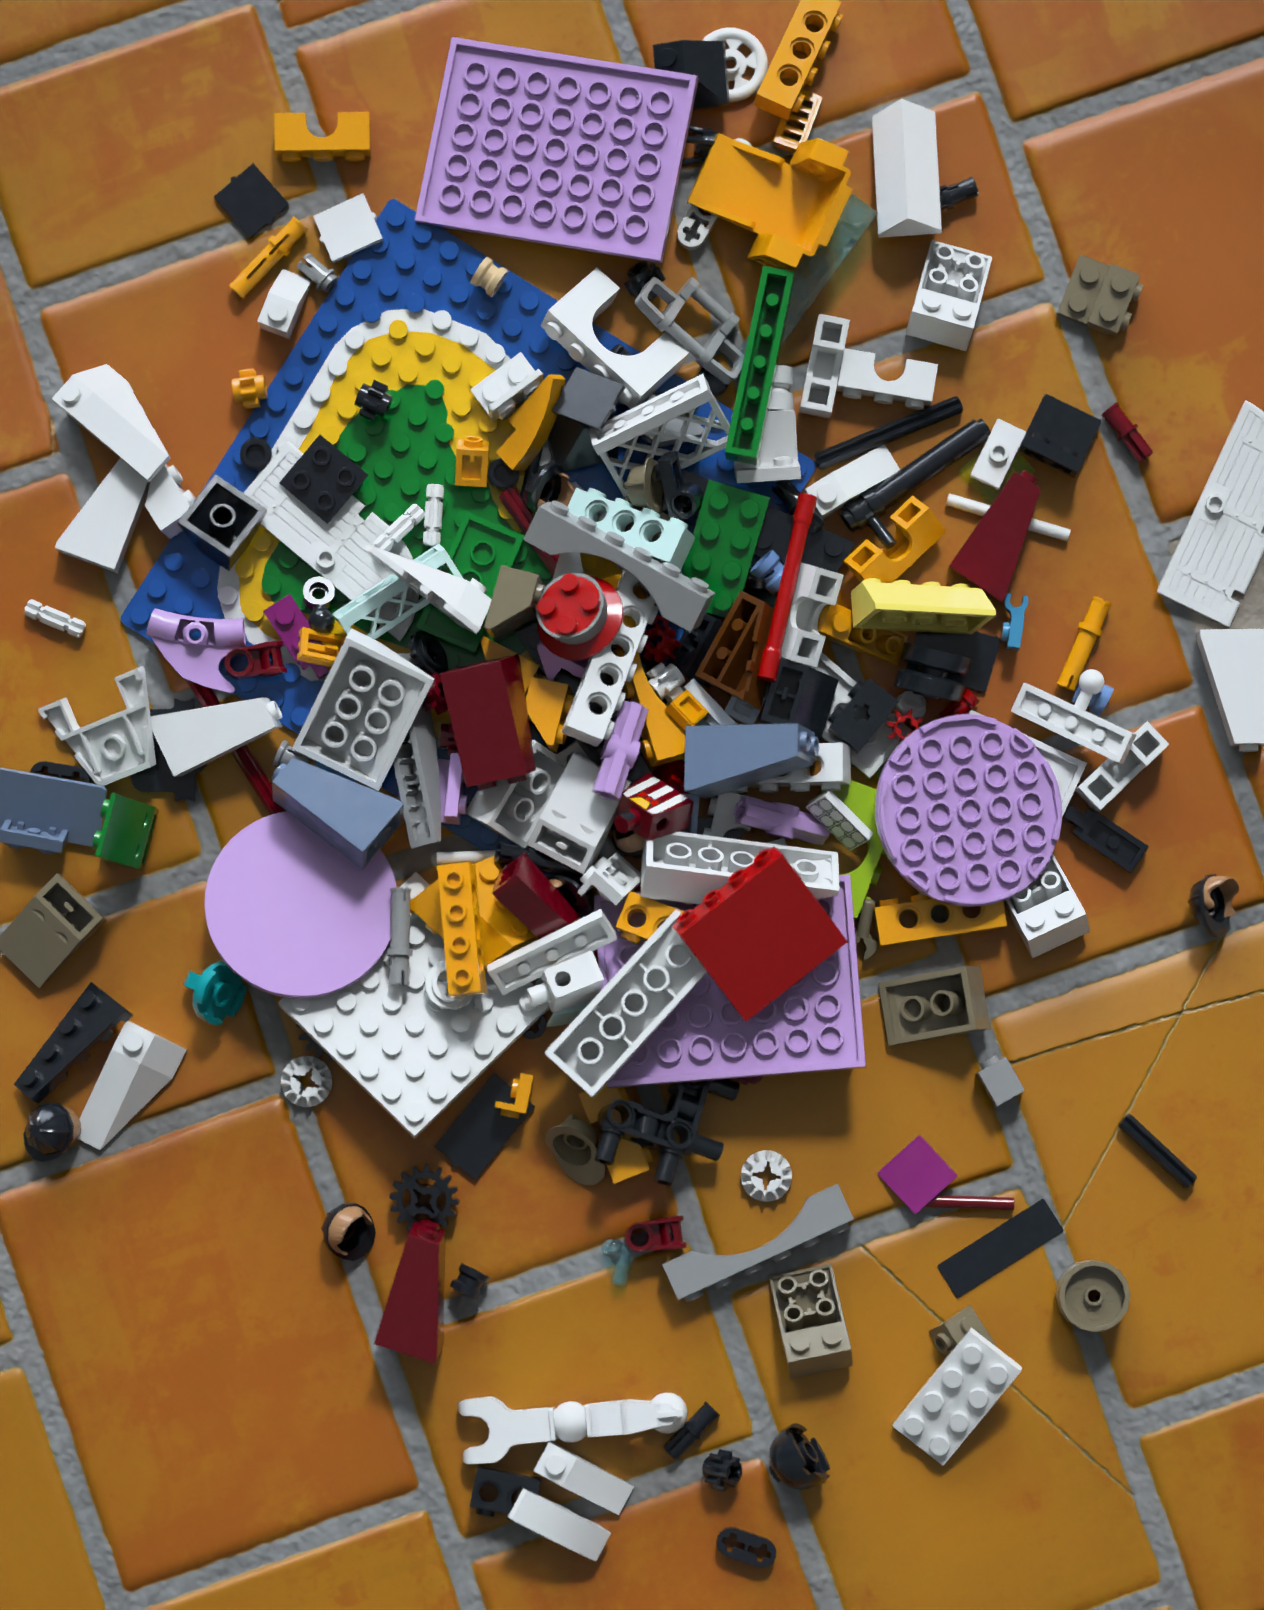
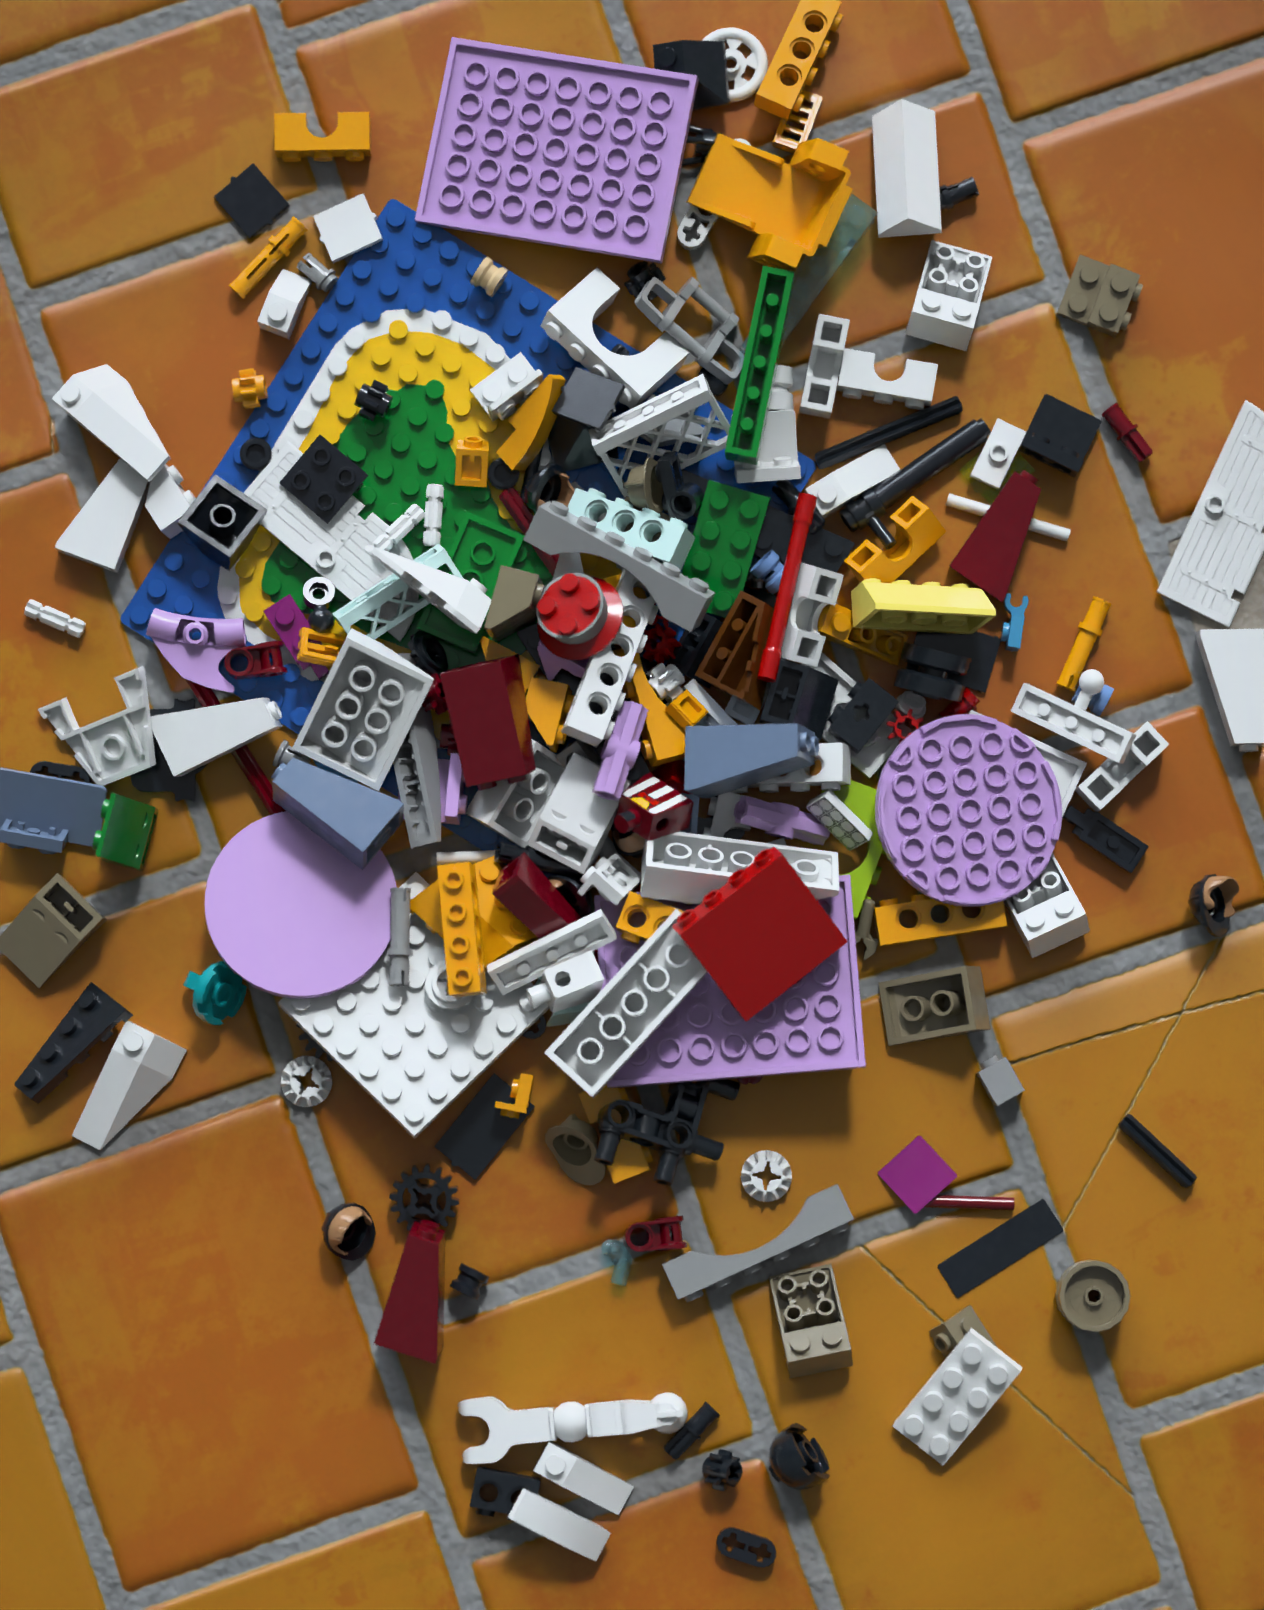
(50, 1131): black piece -> none

